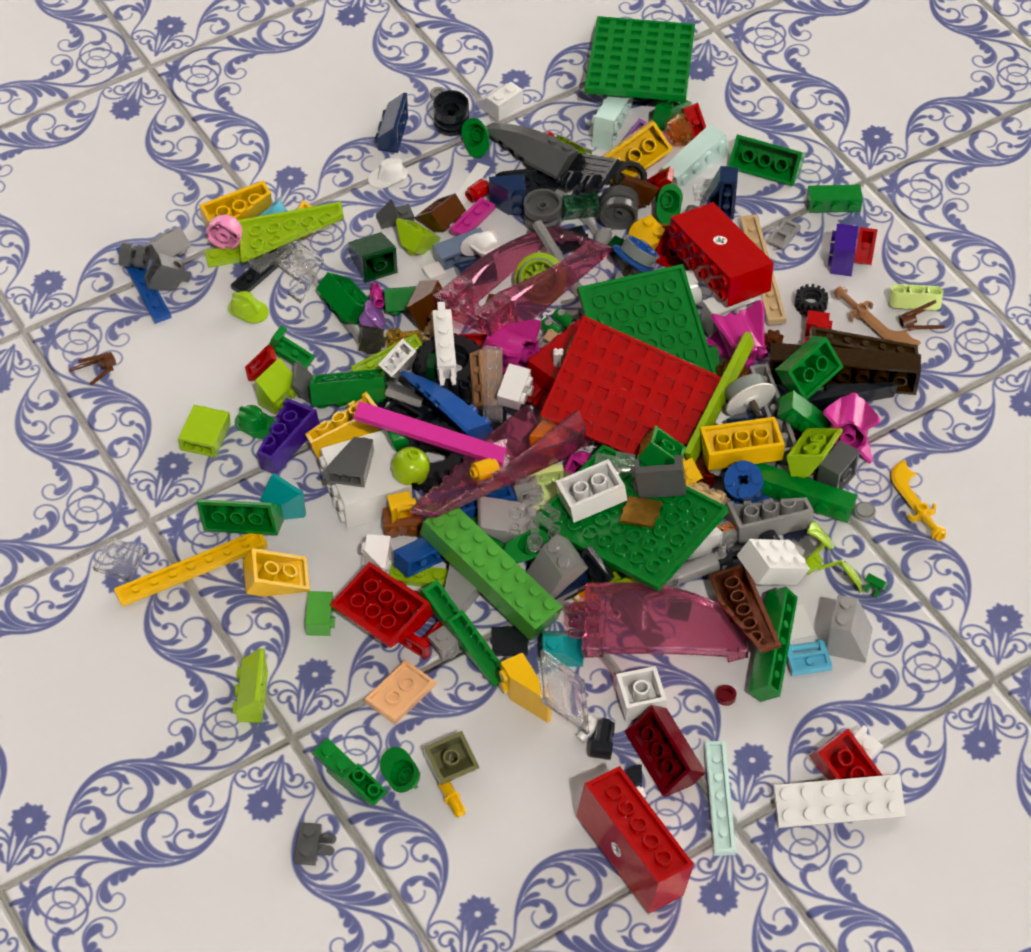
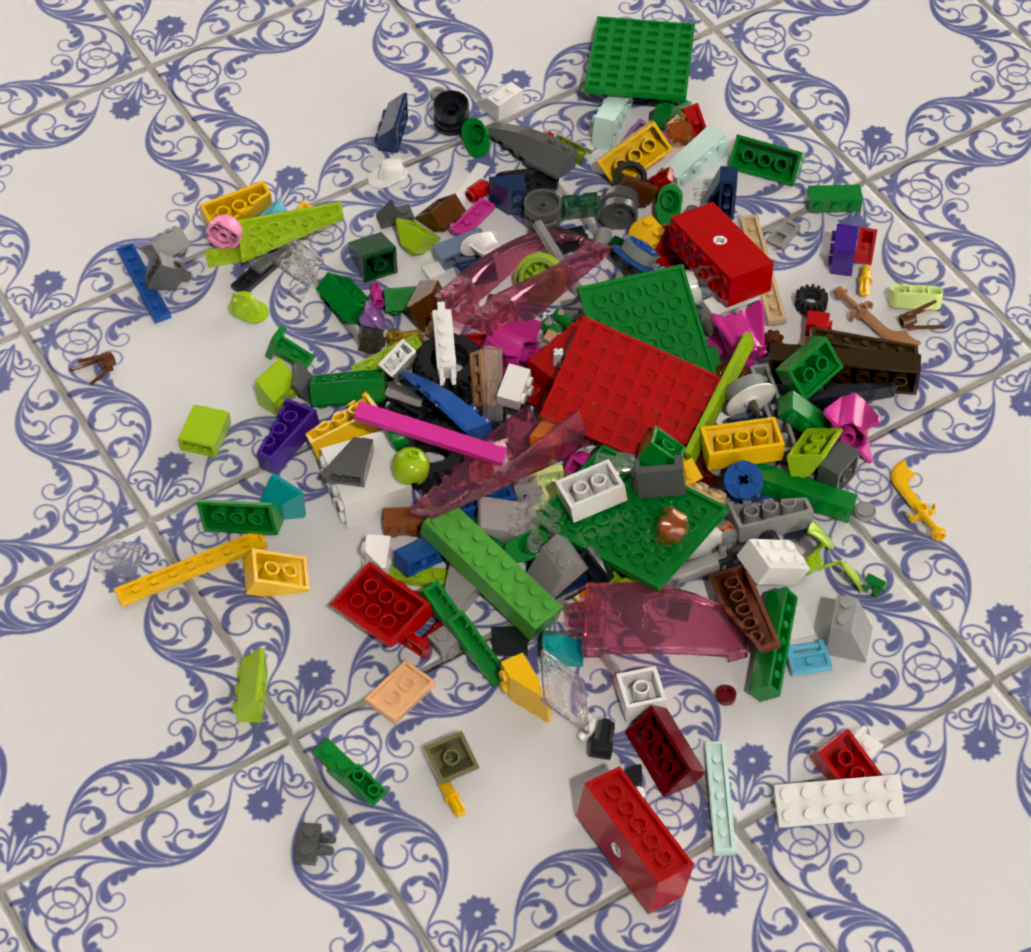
(132, 255): dark grey wheel -> none
(253, 421): green piece -> none
(260, 363): red slope -> none
(319, 614): bright green brick -> none
(399, 770): green piece -> none
(400, 505): yellow window -> none
(431, 366): dark green tile -> none
(483, 469): yellow brick -> none
(589, 173): black hinge -> none
(641, 512): pearl gold piece -> none
(672, 526): none -> clear orange cone
(865, 280): none -> yellow axle

